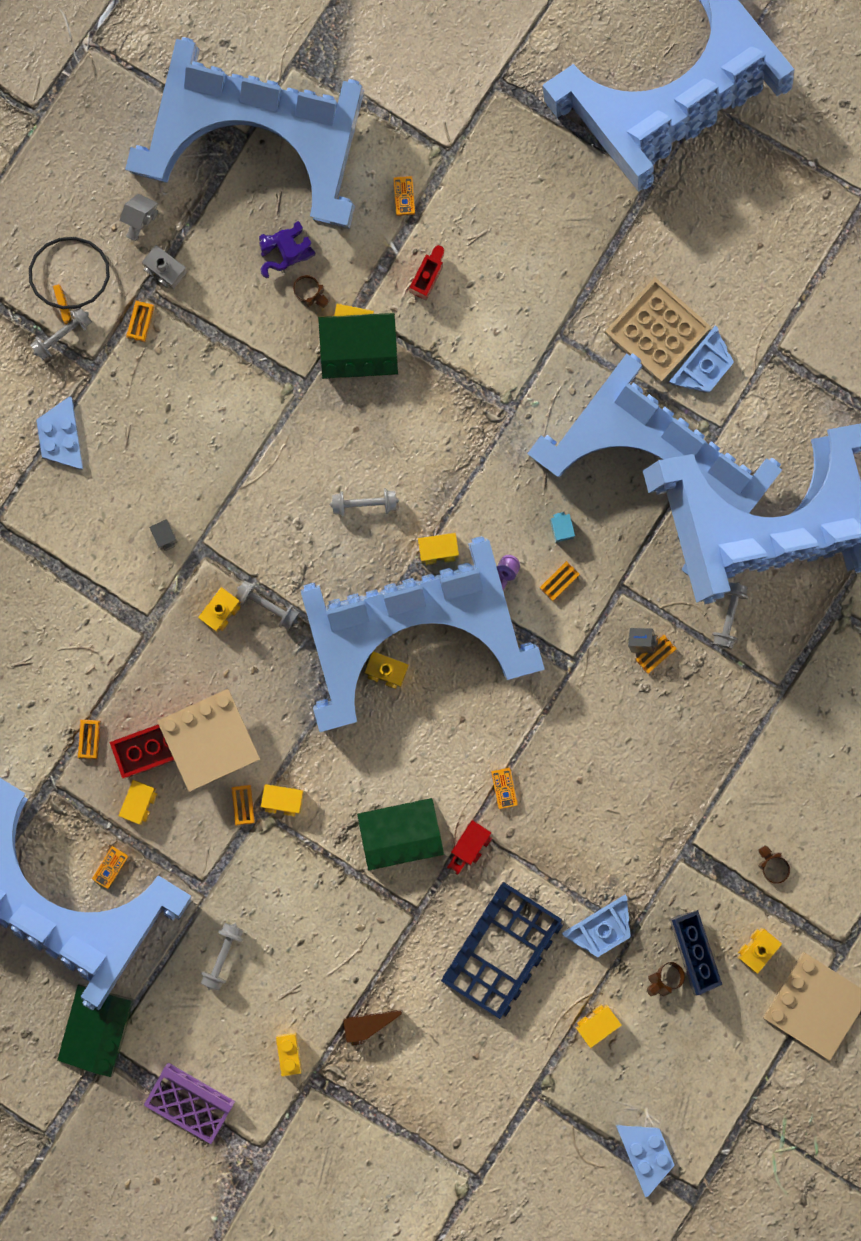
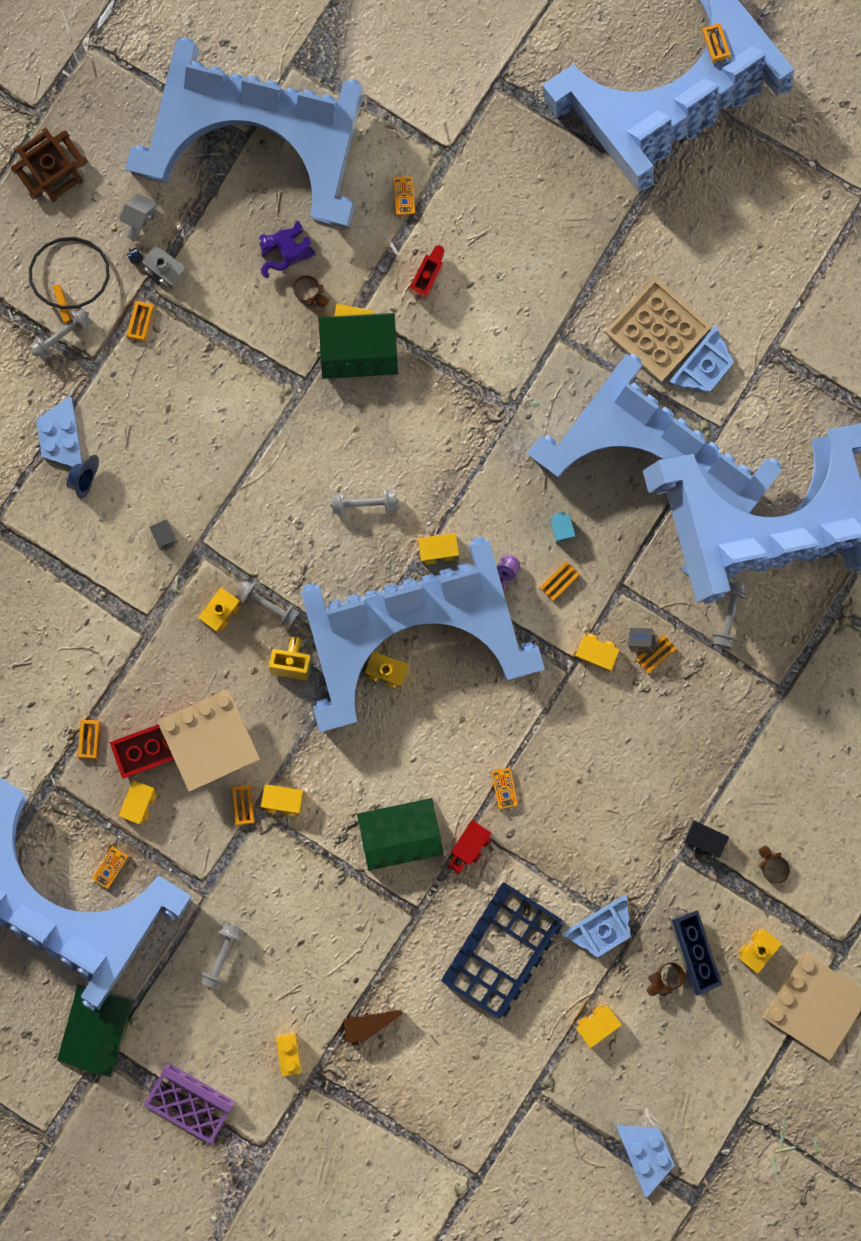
(49, 164): none -> reddish brown brick
(82, 475): none -> dark blue piece
(134, 256): none -> dark blue plate
(290, 663): none -> yellow brick
(597, 652): none -> yellow brick
(705, 839): none -> black brick
(720, 56): none -> light orange tile

